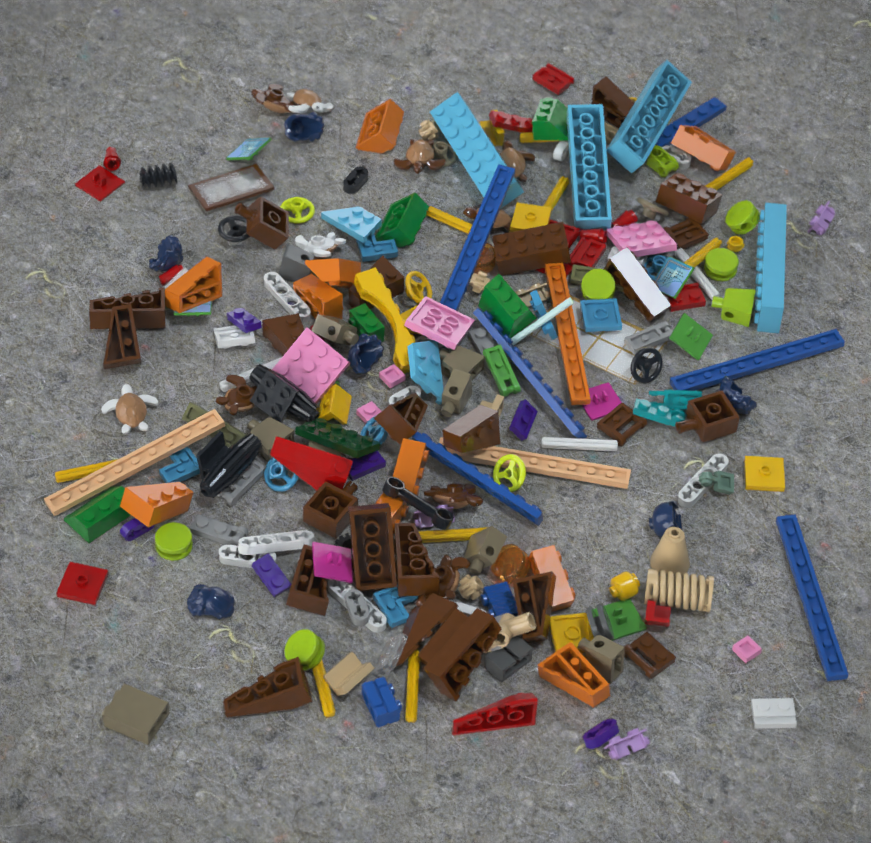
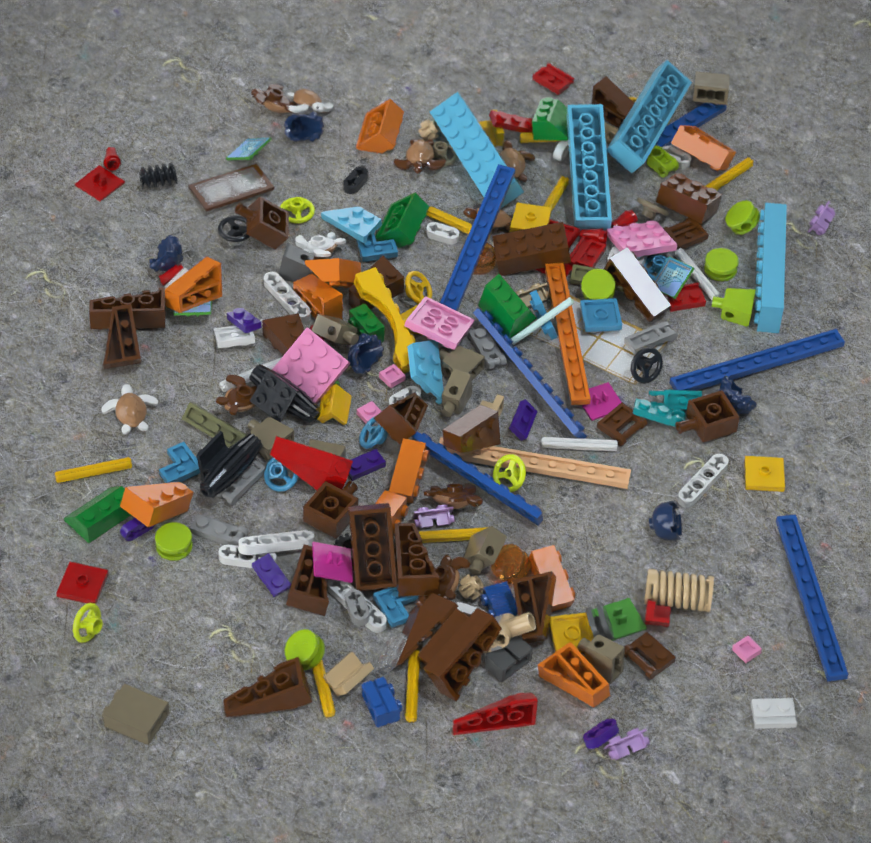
(92, 622): none -> neon yellow piece
(134, 462): light nougat plate -> none
(210, 601): dark blue hair -> none
(337, 438): dark green plate -> none
(439, 517): black piece -> none
(442, 233): none -> white beam
(479, 281): tan gear -> none
(501, 370): bright green plate -> none
(624, 586): yellow head -> none
(671, 552): tan cone -> none
(691, 336): bright green piece -> none
(700, 255): yellow axle -> none
(711, 88): none -> dark tan brick
(722, 481): sand green plate -> none
(735, 244): yellow plate -> none

